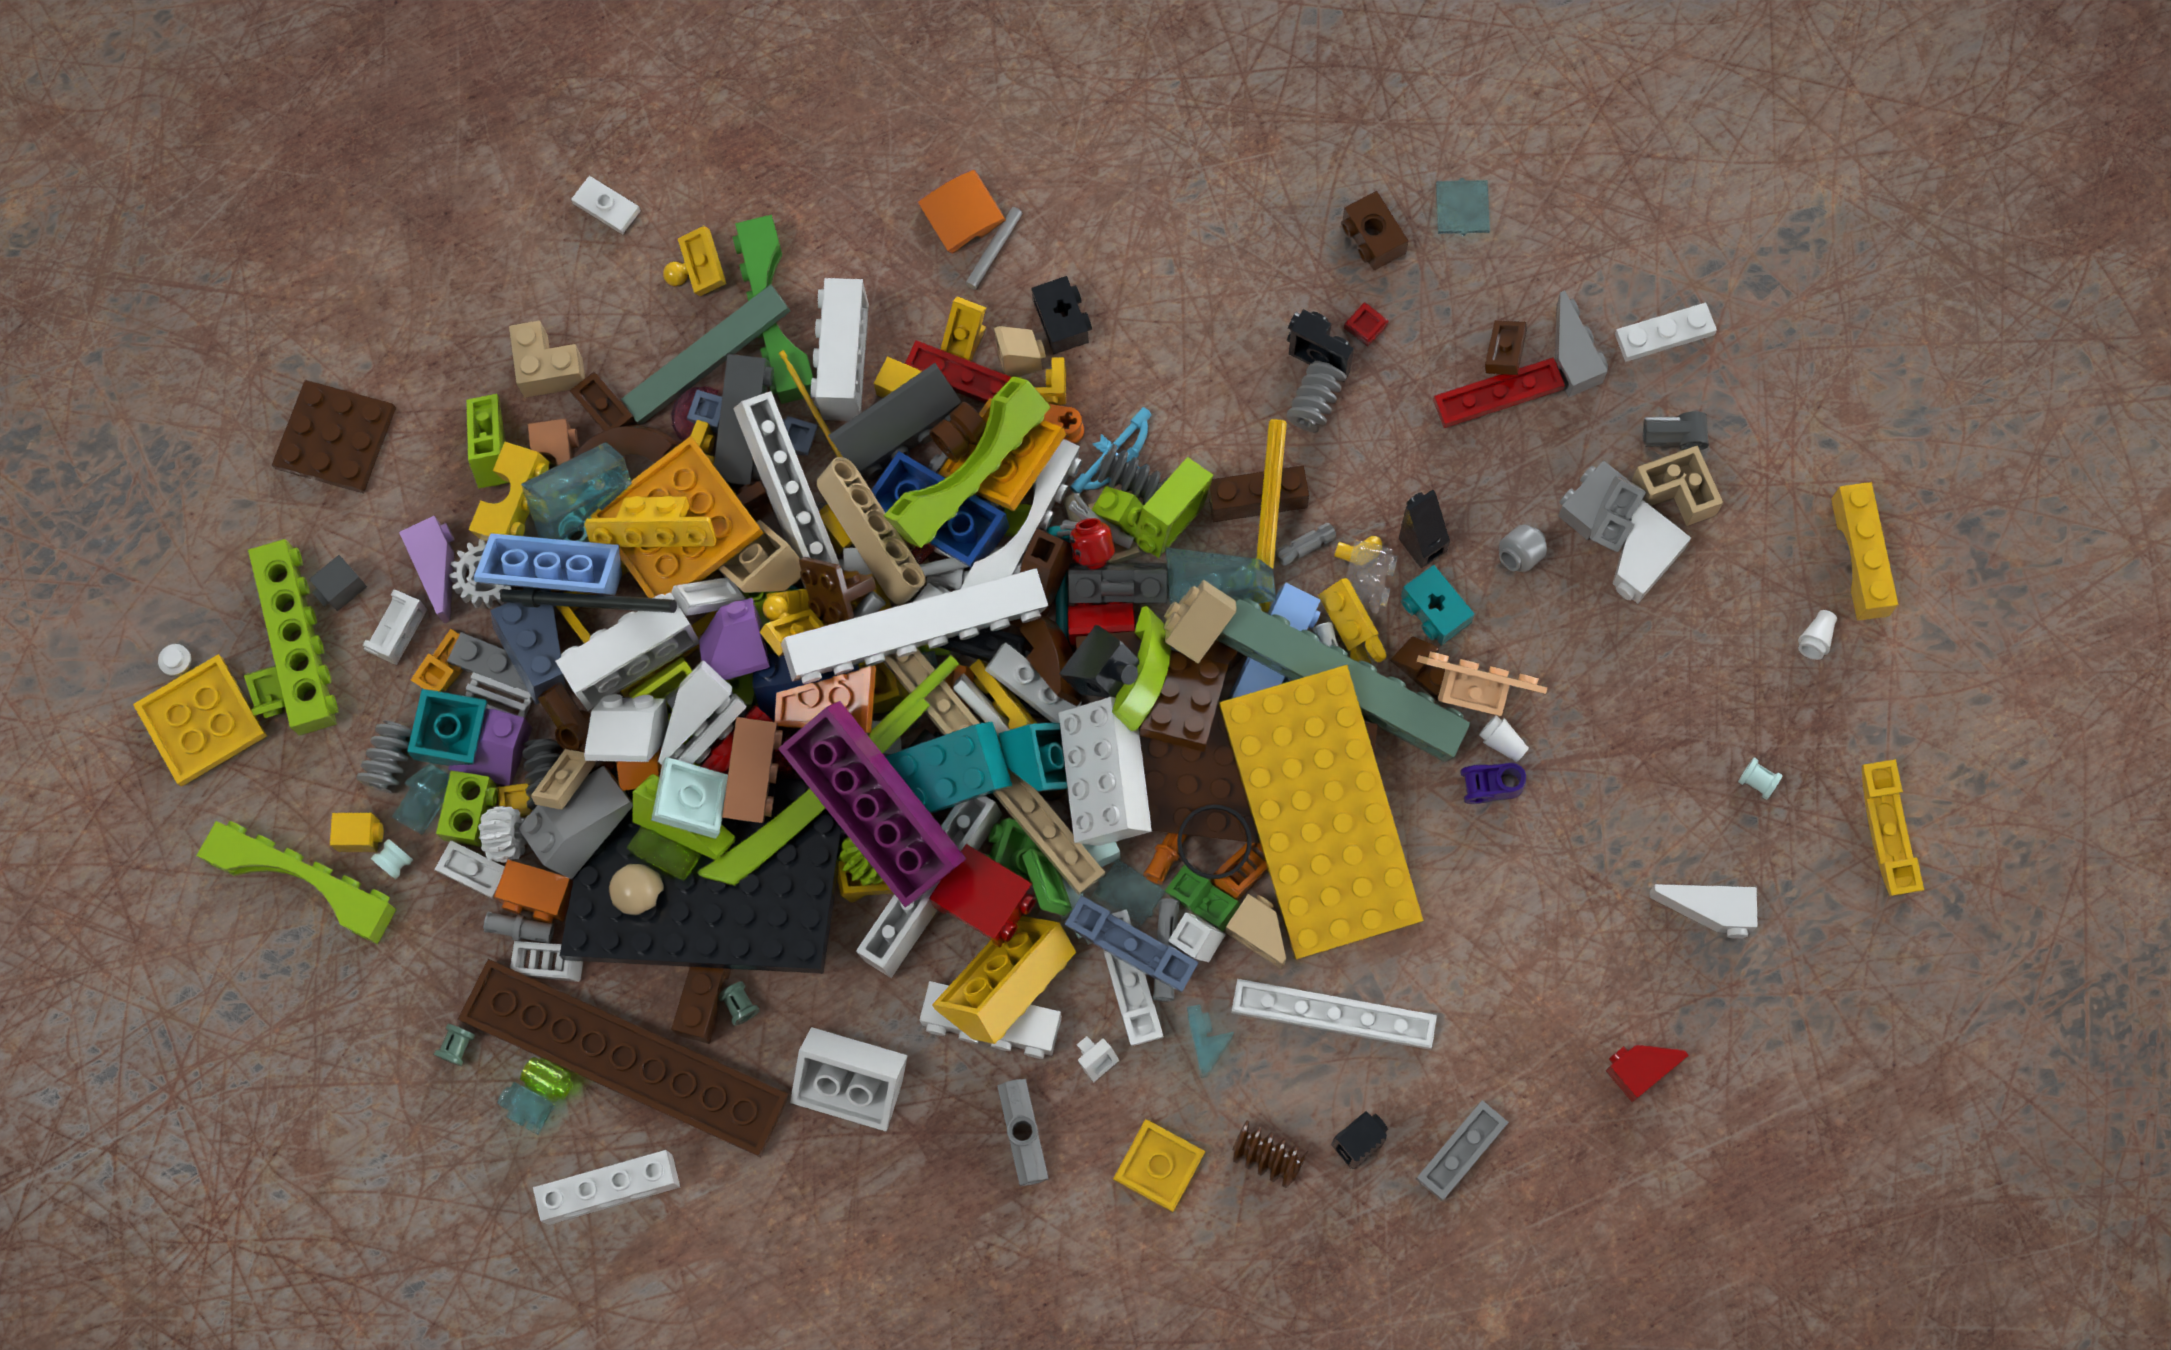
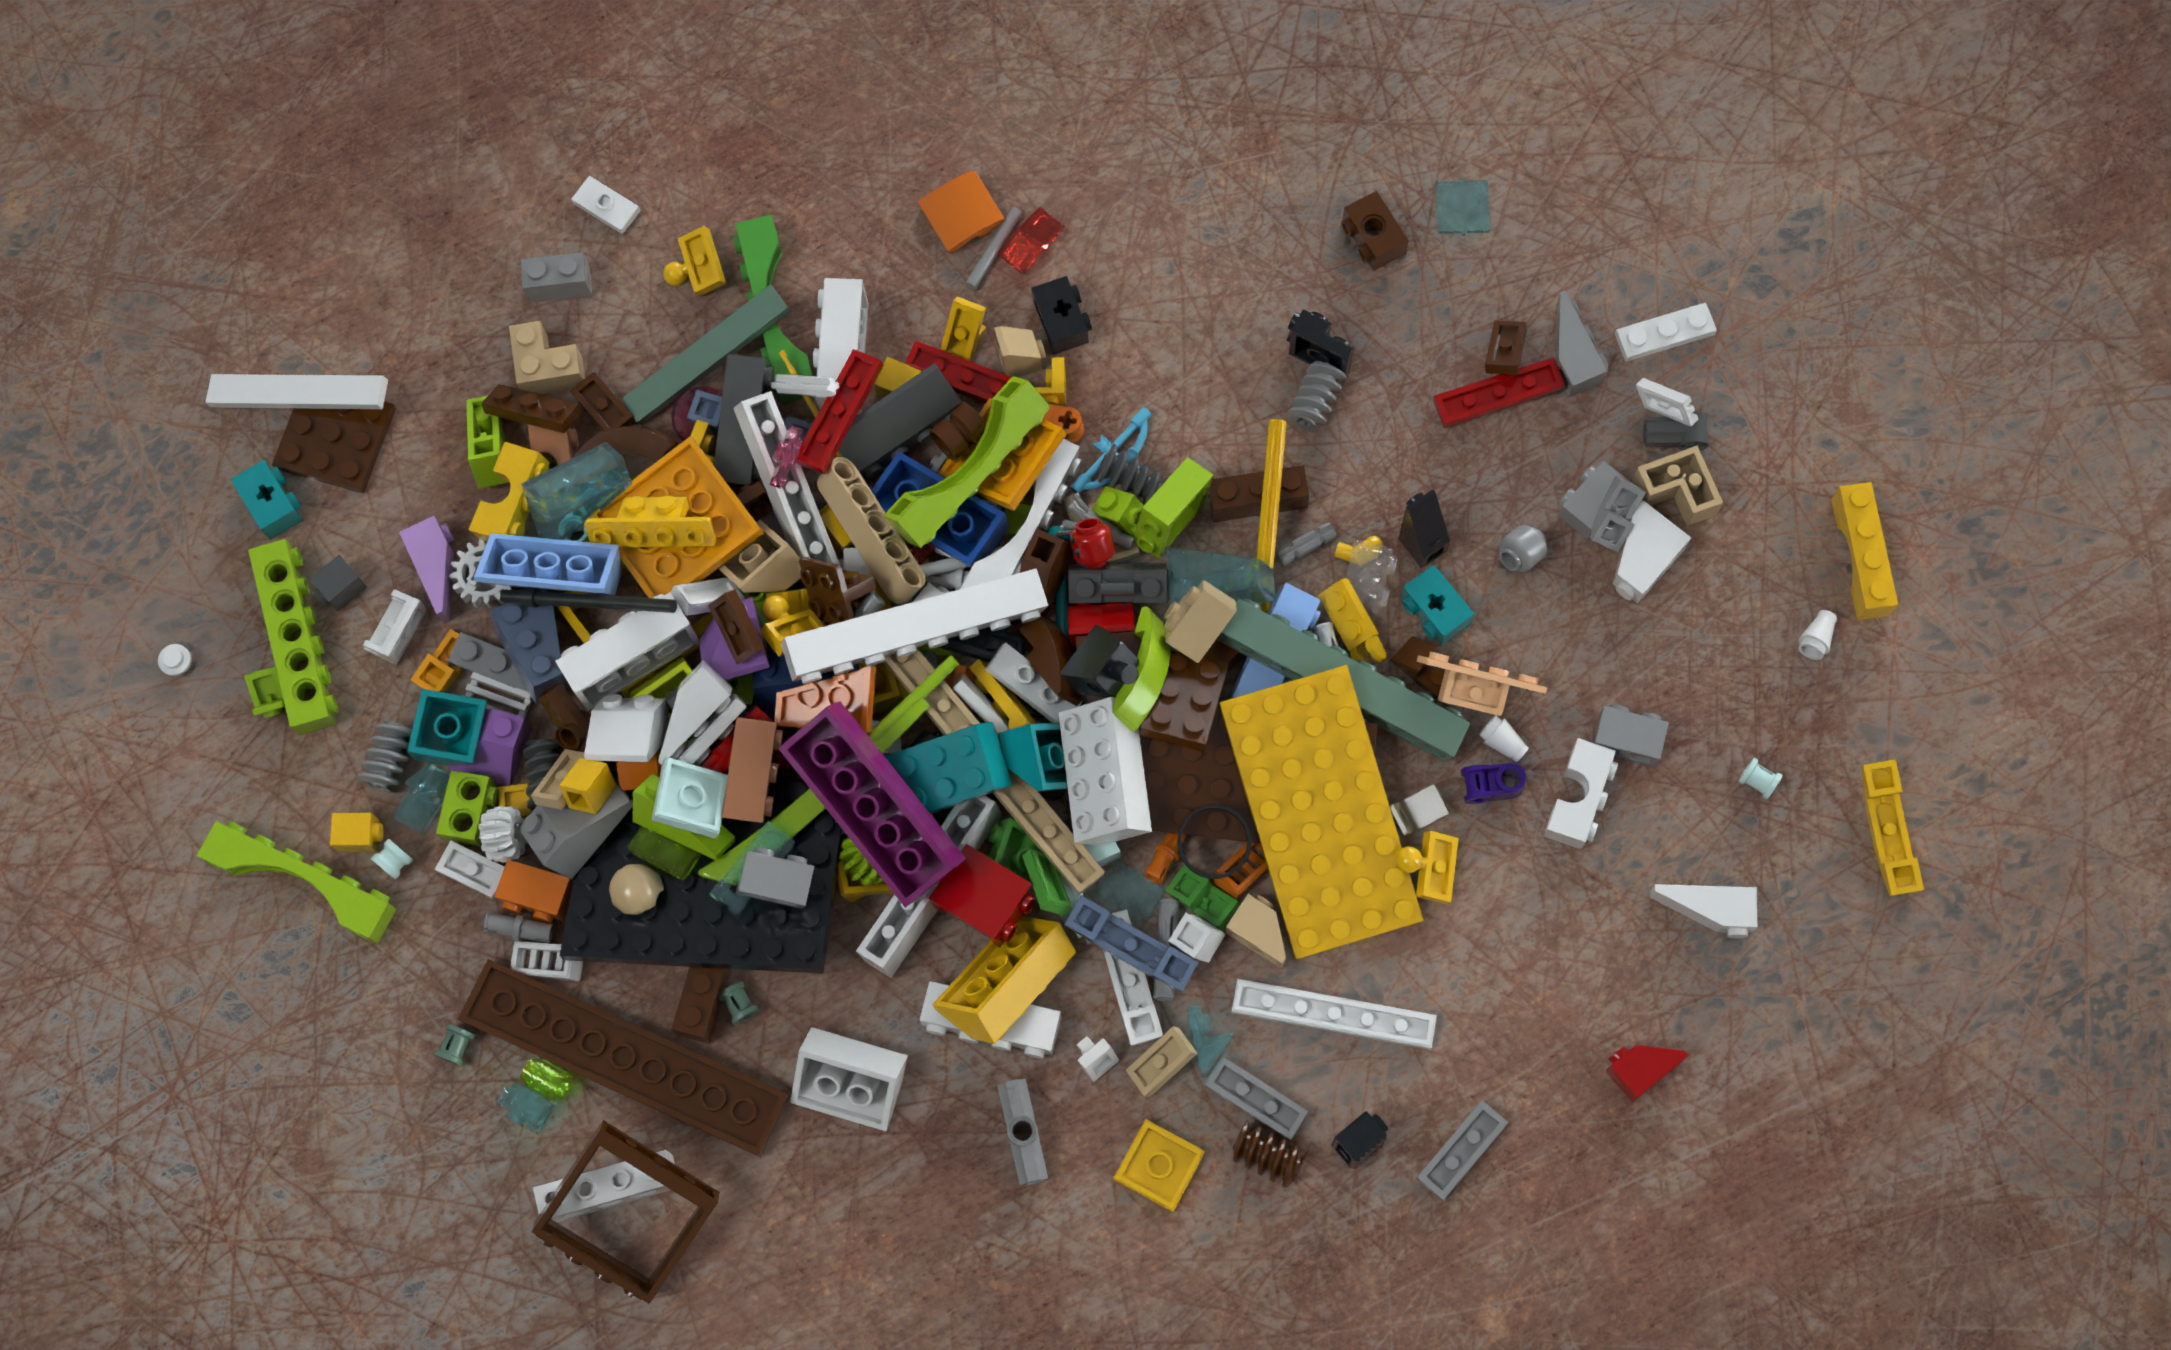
(199, 720): yellow plate -> none
(274, 515): none -> teal brick
(297, 391): none -> white tile
(531, 408): none -> reddish brown plate
(556, 277): none -> light grey brick
(587, 785): none -> yellow brick
(657, 1167): none -> reddish brown window
(736, 626): none -> reddish brown plate
(769, 838): none -> clear light blue plate
(775, 878): none -> light grey brick
(786, 455): none -> clear pink plate
(805, 385): none -> white axle
(839, 412): none -> red plate
(1030, 239): none -> clear red slope
(1161, 1061): none -> tan plate
(1256, 1098): none -> light grey plate
(1366, 324): red tile -> none
(1419, 809): none -> bracket
(1435, 865): none -> yellow plate
(1591, 768): none -> white arch
(1631, 735): none -> light grey brick
(1666, 402): none -> white tile

